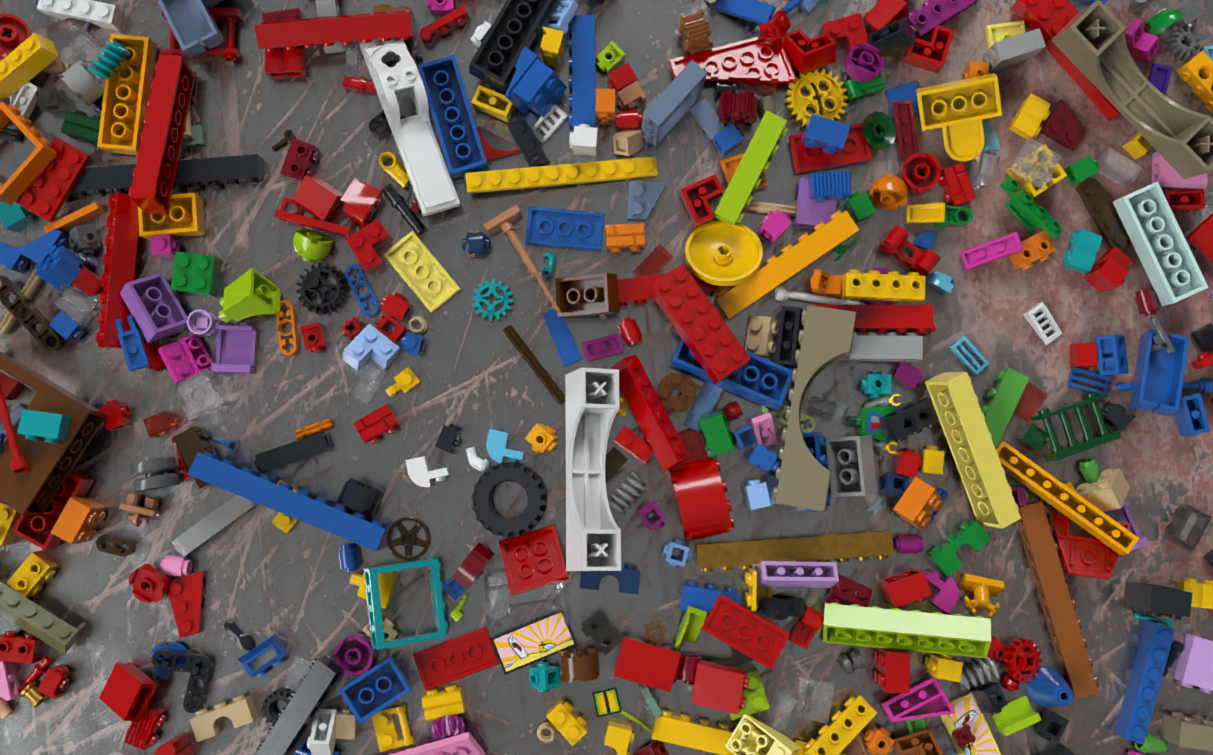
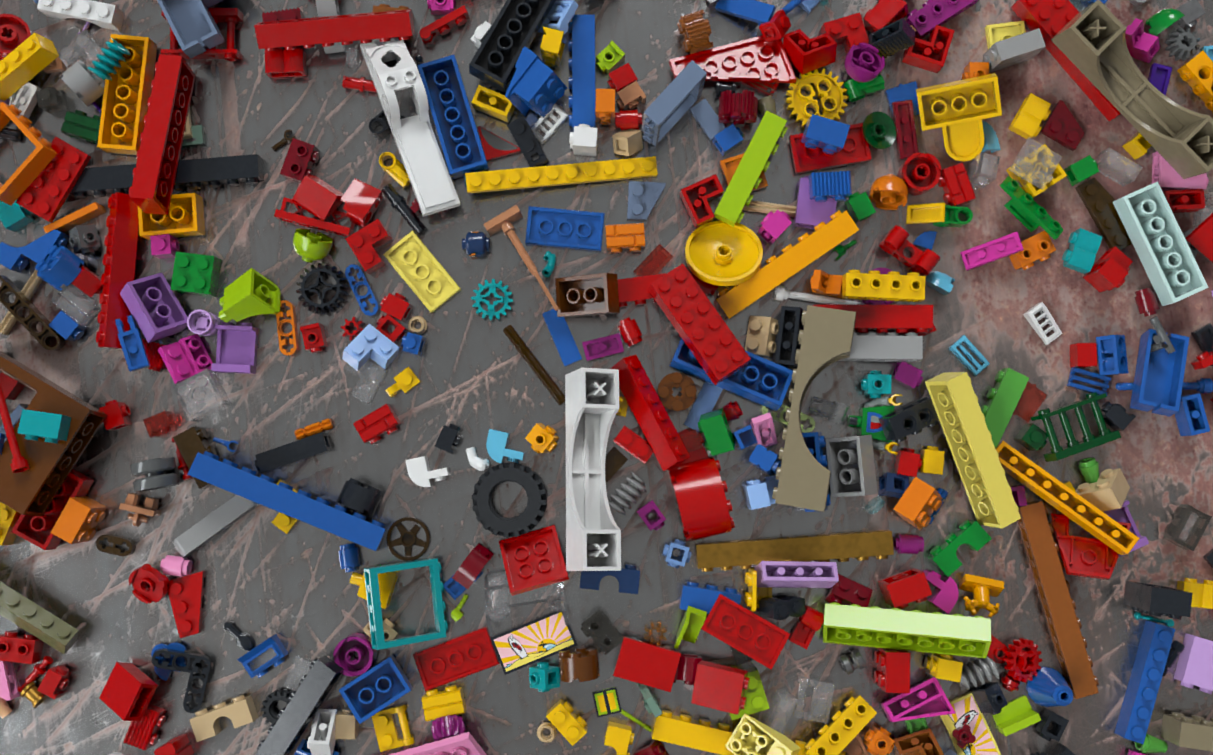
(33, 574): yellow brick -> none

